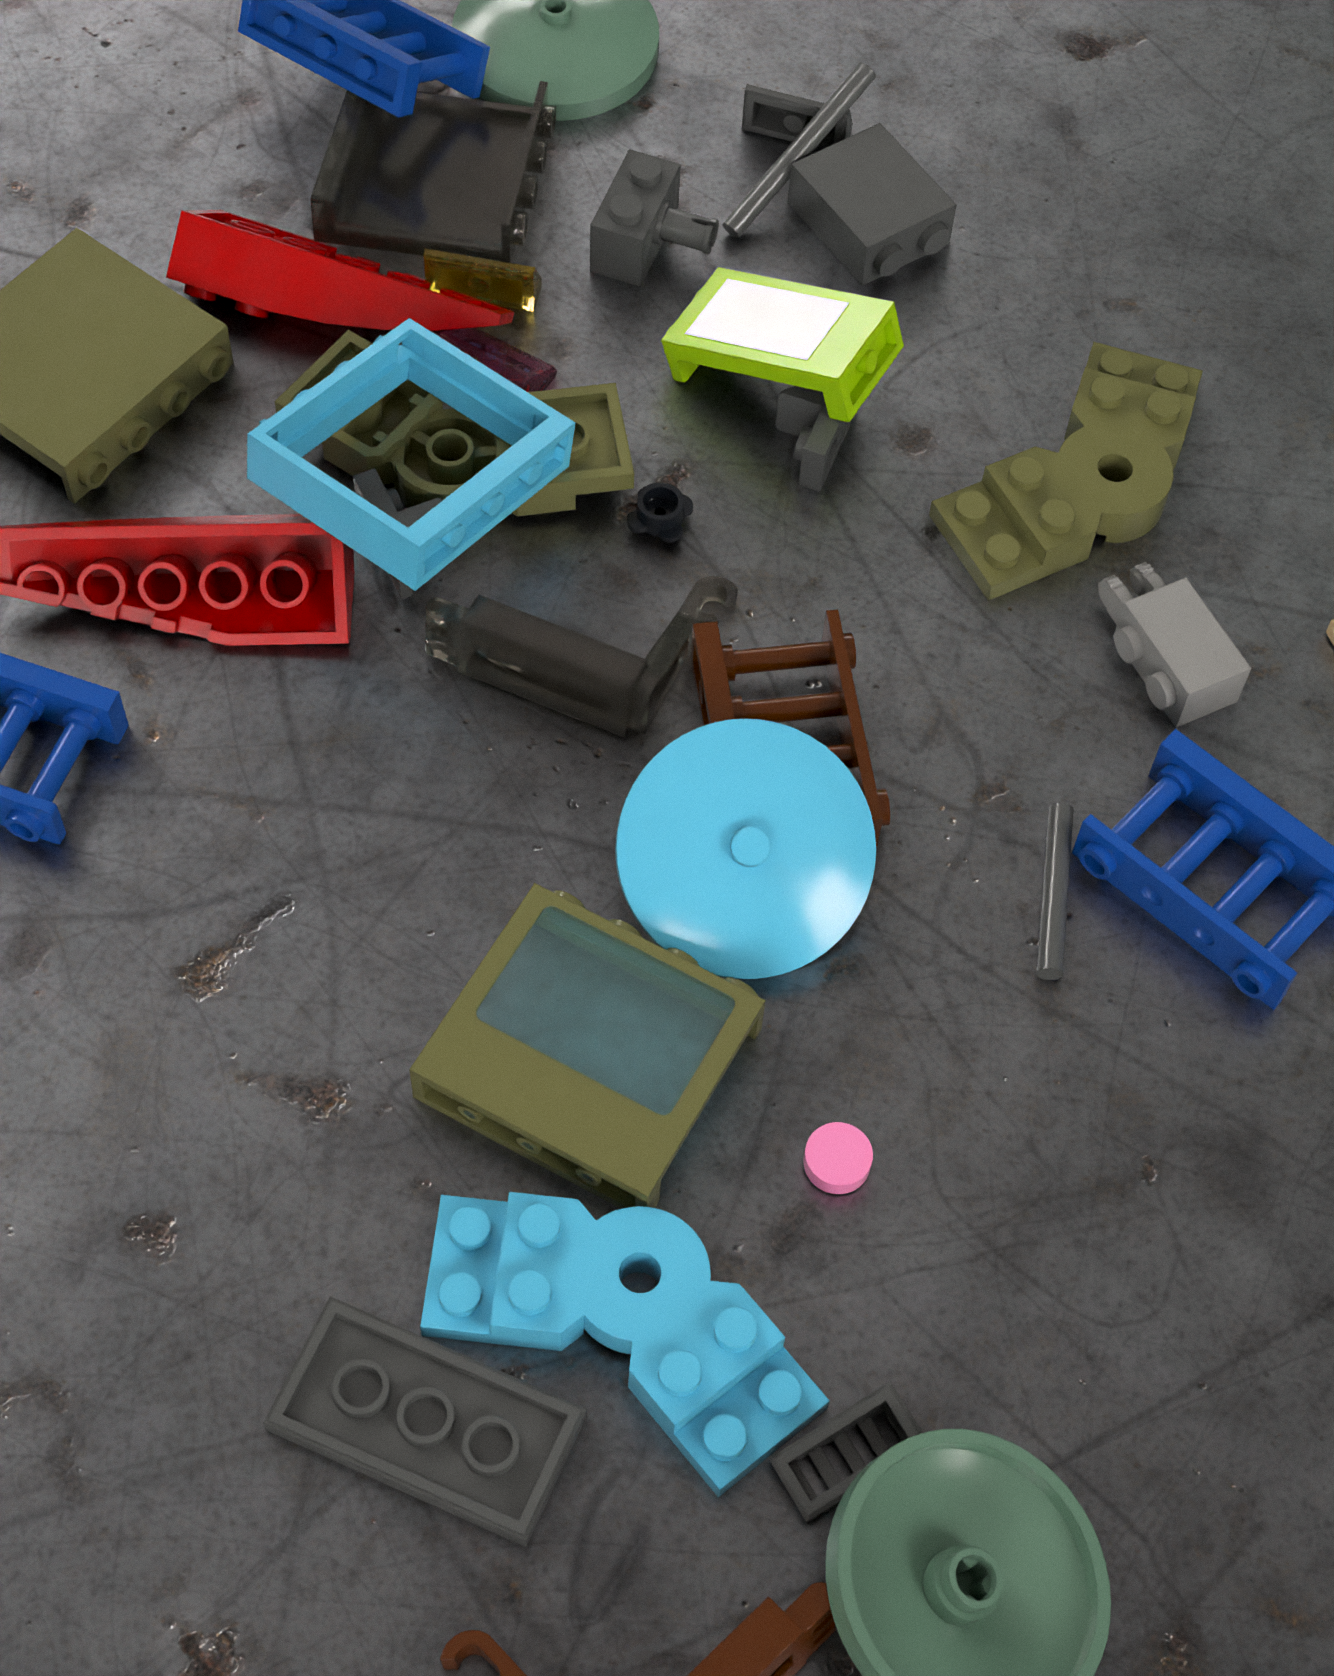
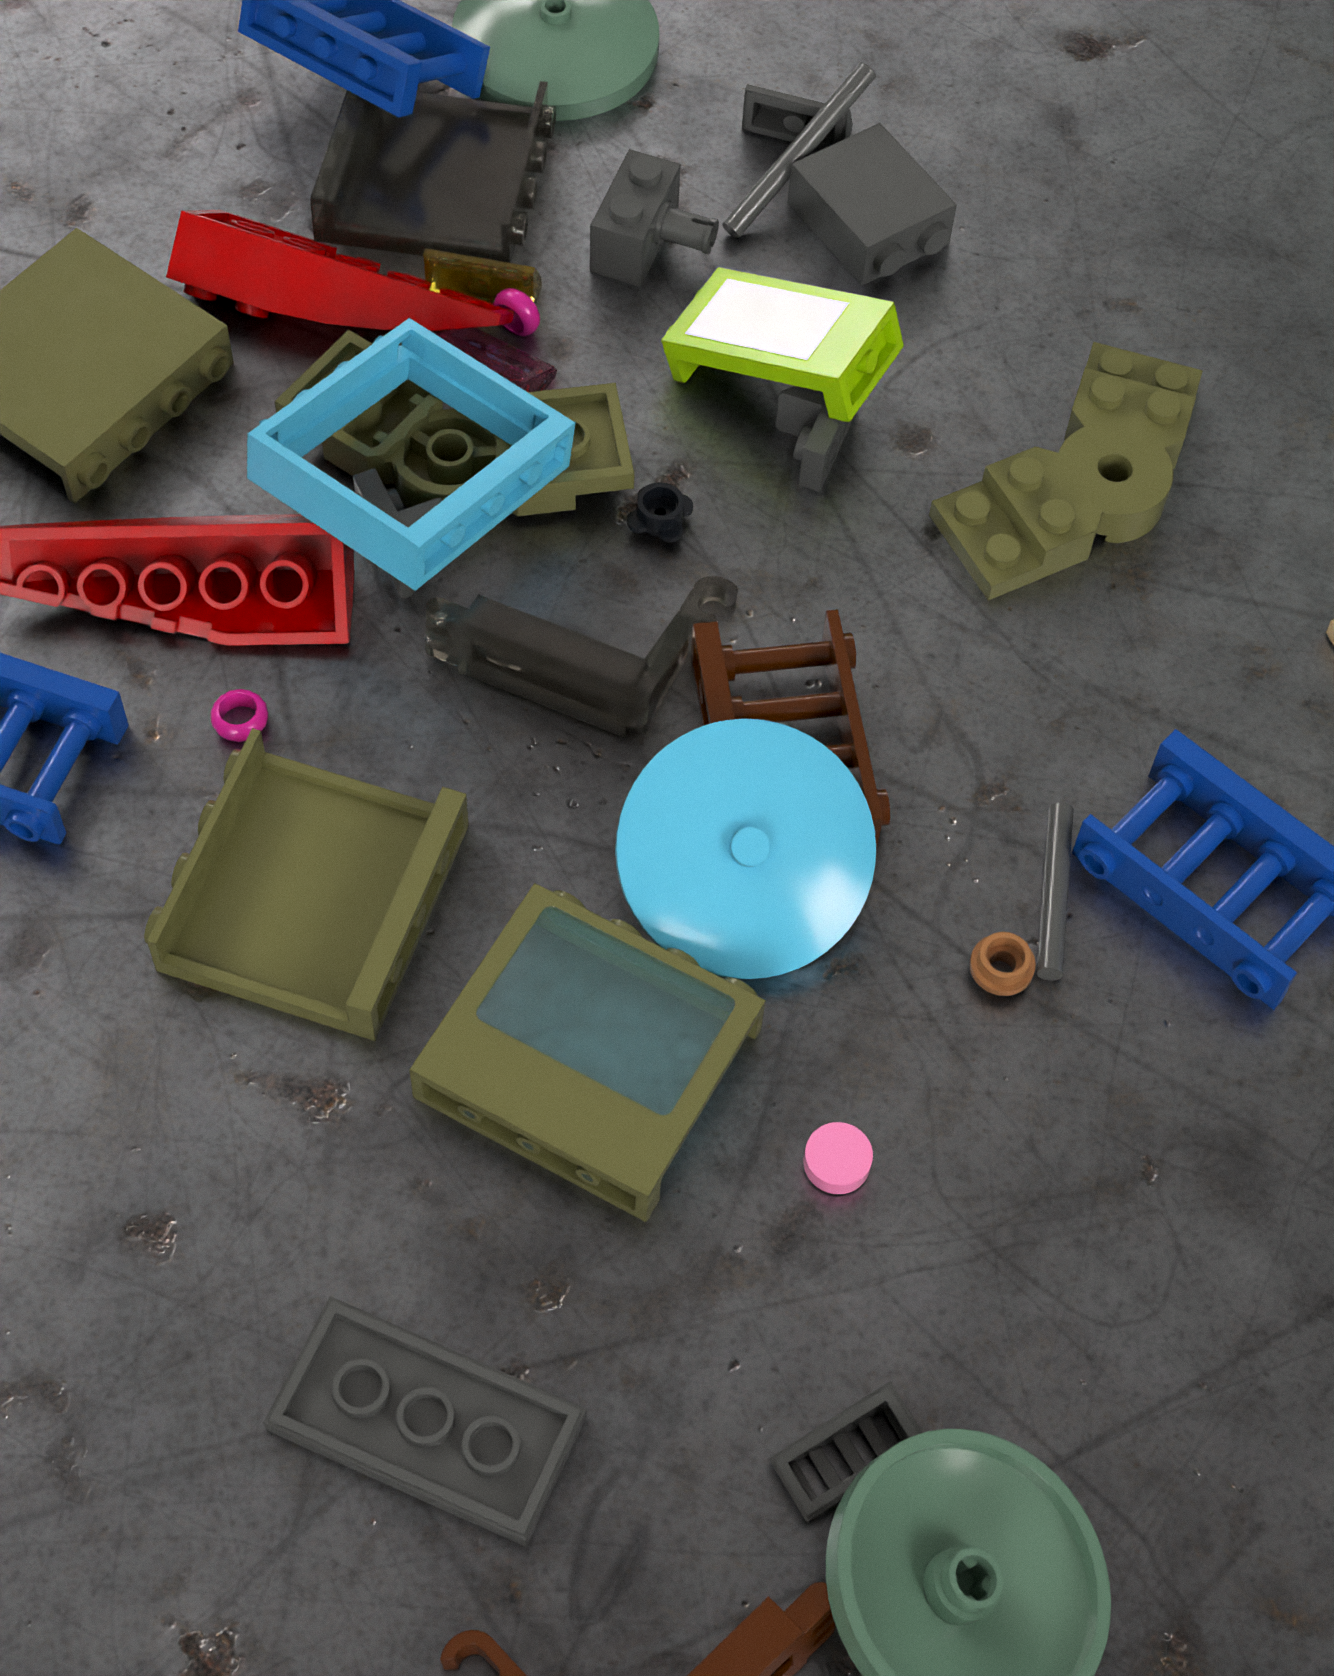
(235, 699): none -> dark pink piece
(306, 889): none -> olive panel
(526, 315): none -> dark pink piece
(698, 1347): medium azure plate -> none
(1008, 949): none -> medium nougat plate
(1174, 644): light grey hinge -> none

